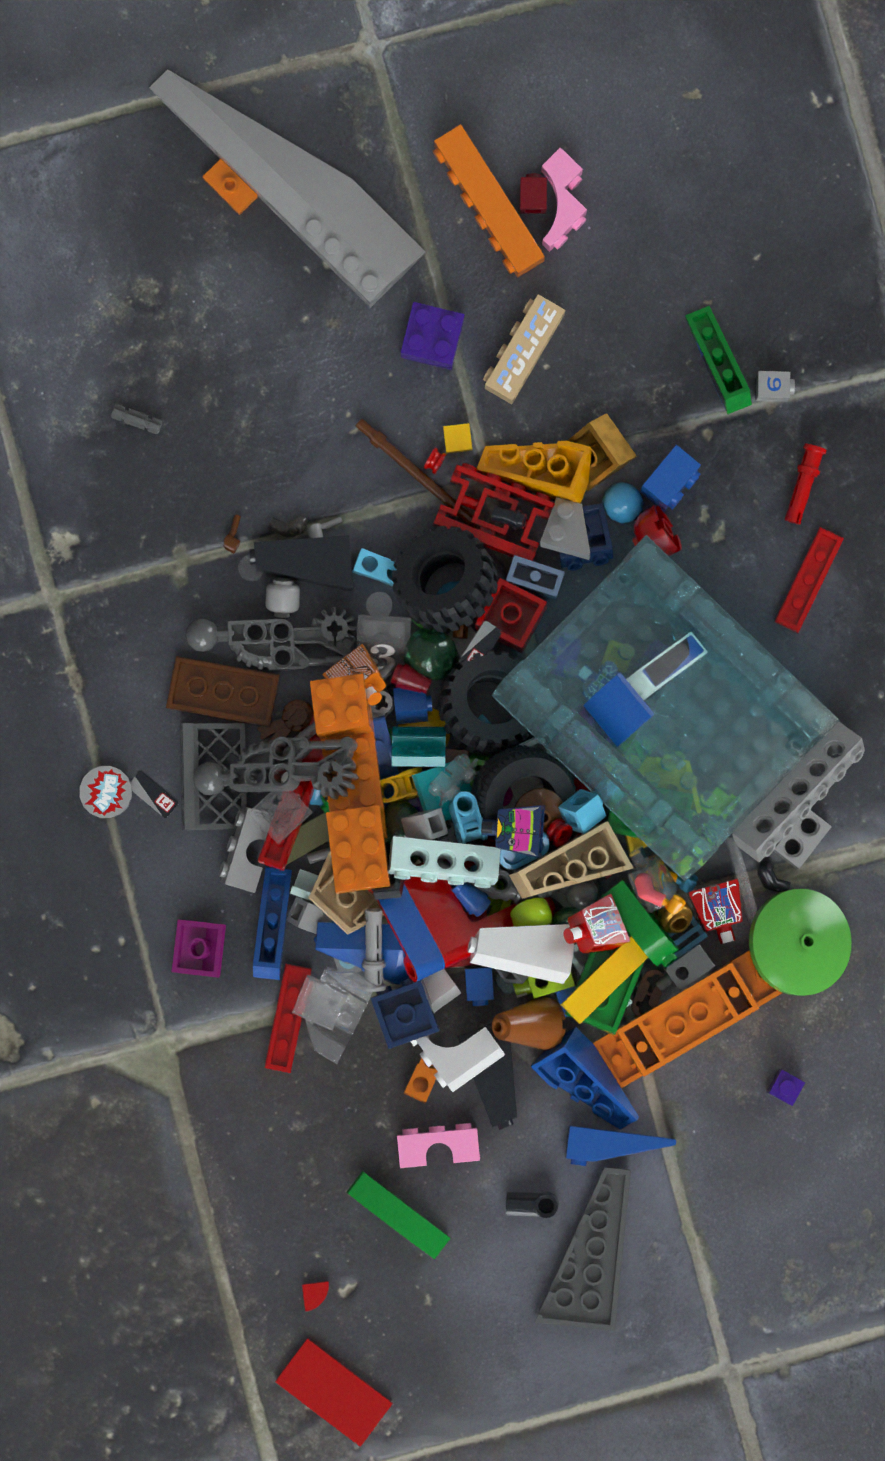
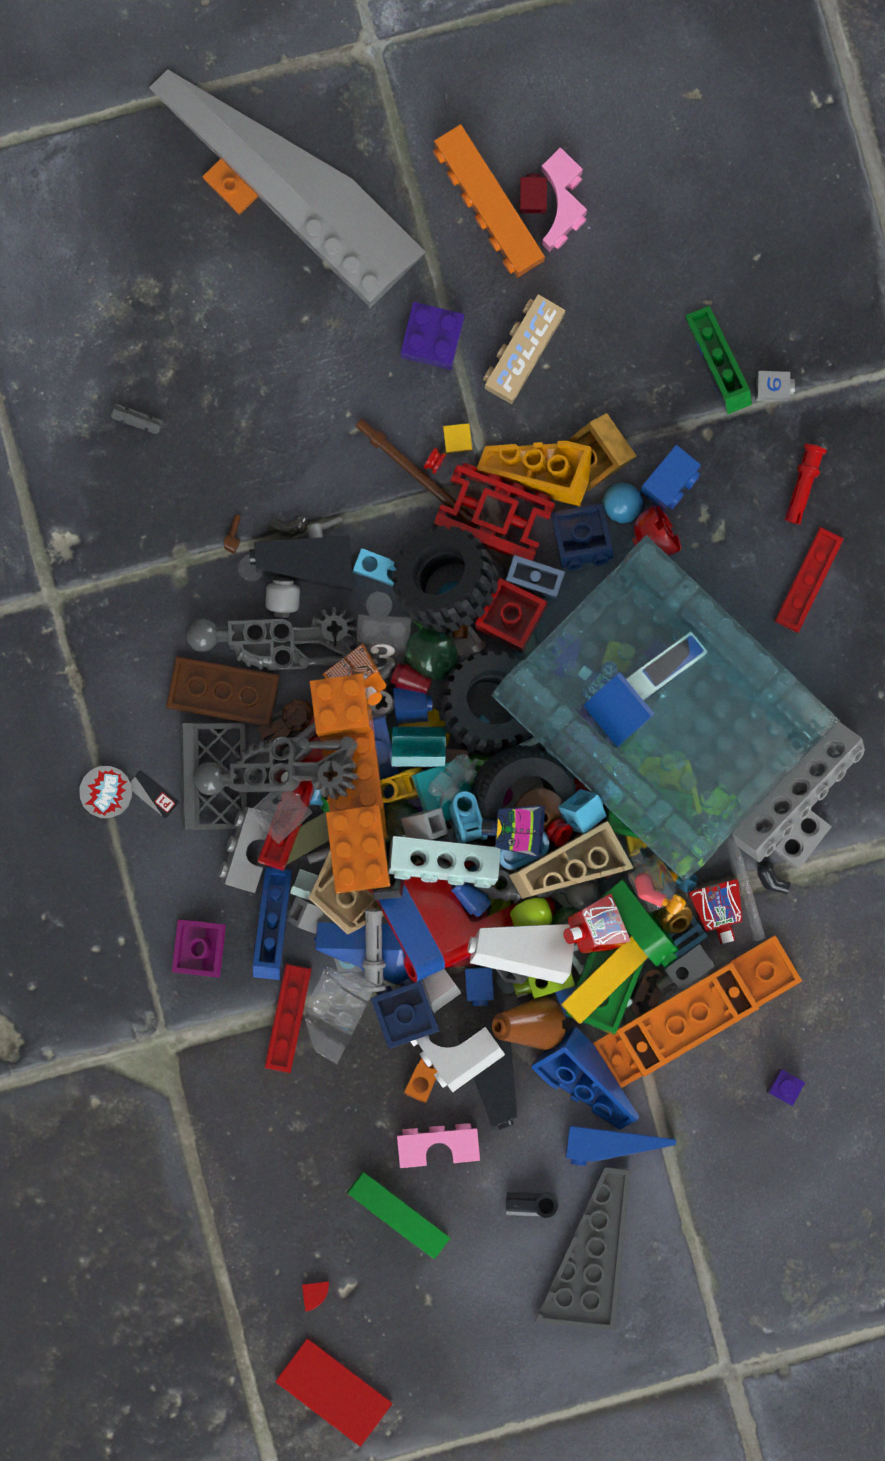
(320, 1002): clear piece -> none
(482, 641): sticker -> none
(509, 517): black pin -> none
(566, 530): light grey wing -> none
(779, 939): bright green dish -> none

